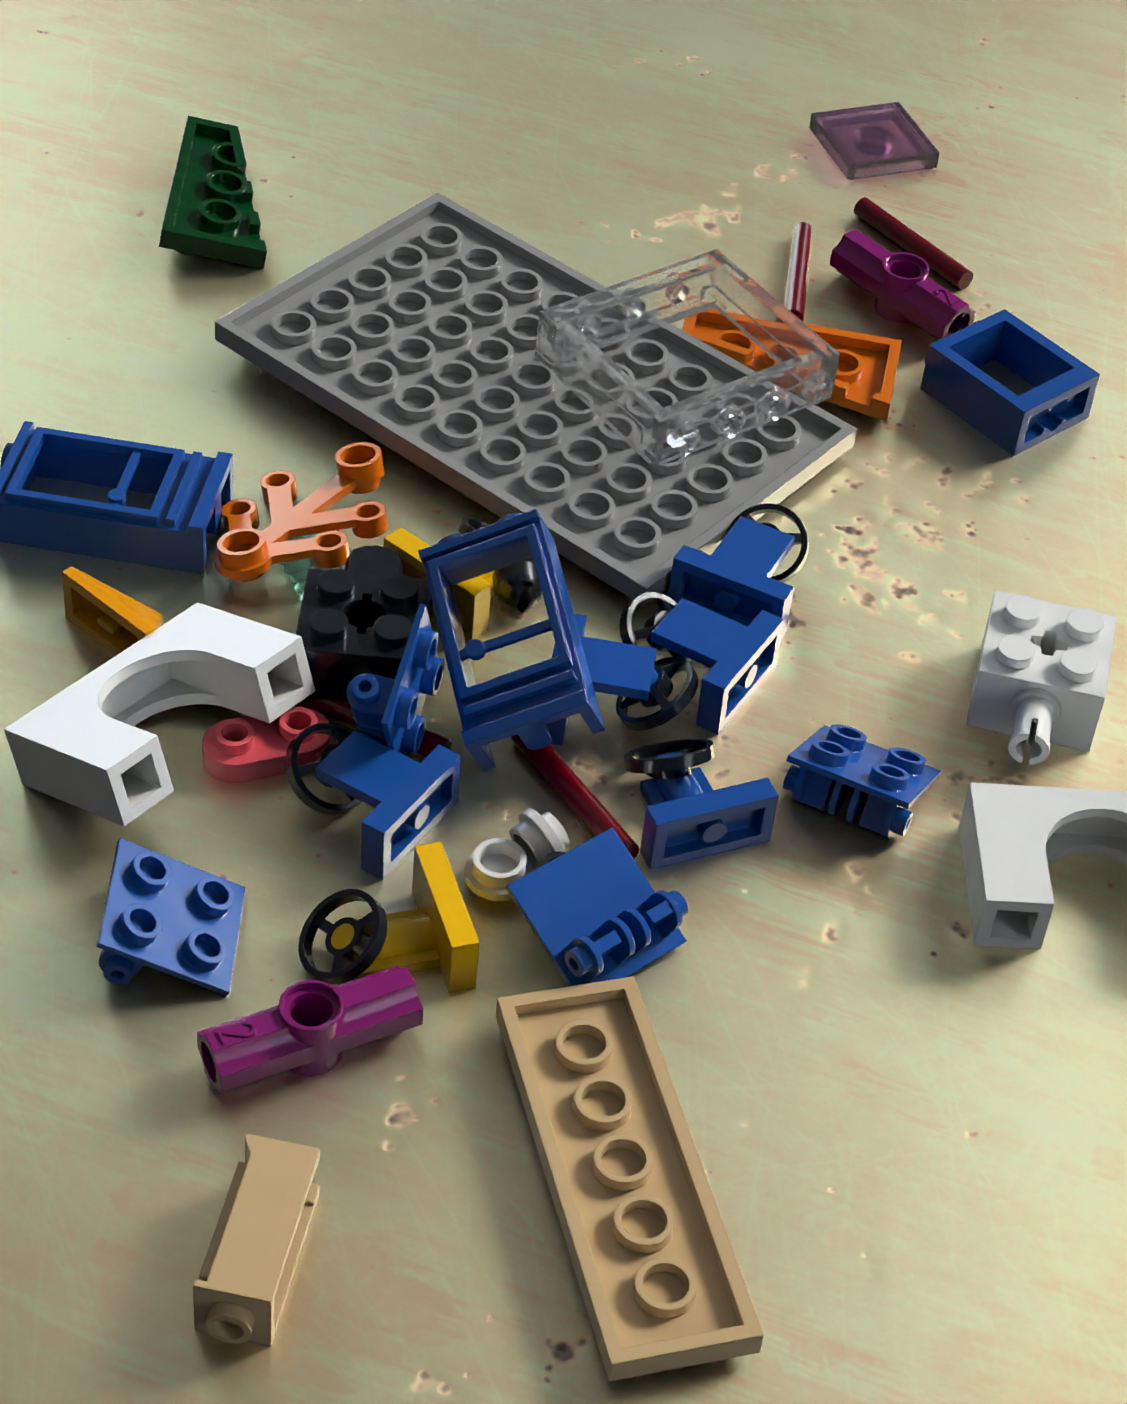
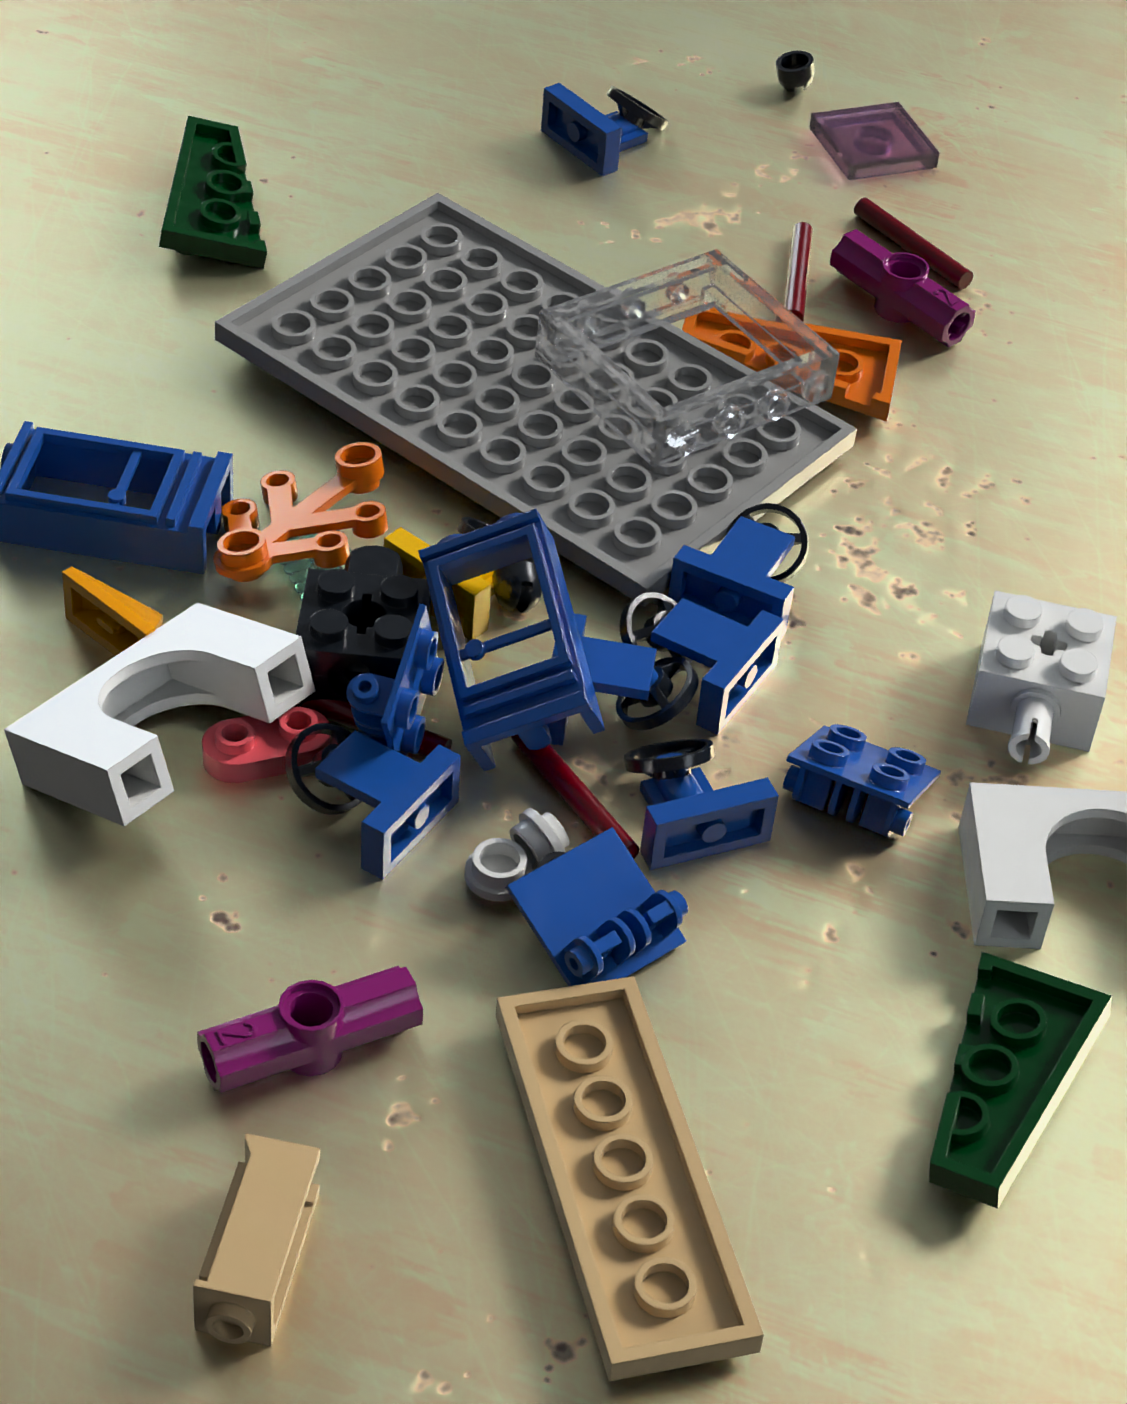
(168, 920): hinge -> none
(420, 938): yellow piece -> none
(596, 136): none -> blue piece
(795, 70): none -> black hinge
(1010, 1073): none -> dark green wing
(1014, 422): blue window -> none

